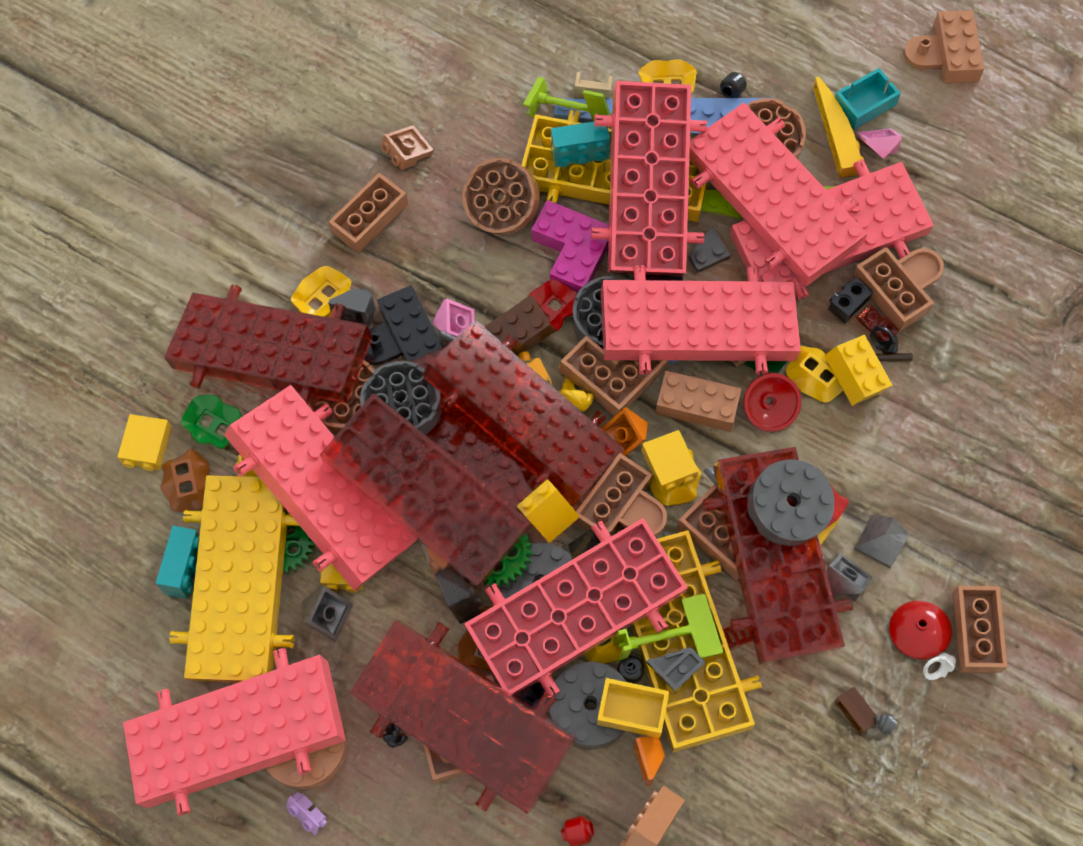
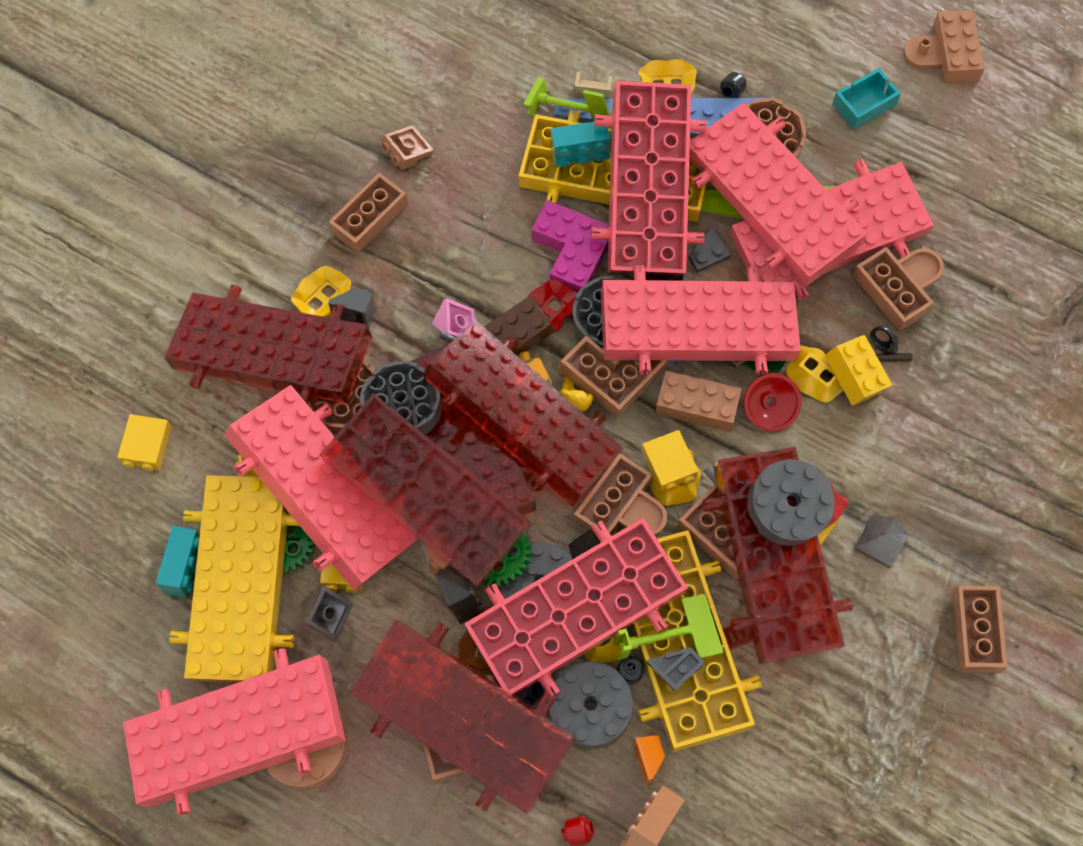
(171, 482): dark orange piece -> none
(214, 407): green piece -> none
(298, 807): lavender hinge -> none
(391, 735): black piece -> none
(405, 330): black brick -> none
(519, 199): nougat brick -> none
(548, 511): yellow brick -> none
(627, 430): orange slope -> none
(633, 708): yellow piece -> none
(838, 131): yellow slope -> none
(847, 578): flat silver slope -> none
(852, 301): black brick -> none
(856, 710): reddish brown panel -> none
(871, 318): clear red slope -> none
(881, 141): bright pink slope -> none
(886, 722): dark grey plate -> none
(920, 641): red dish -> none
(947, 665): white piece -> none

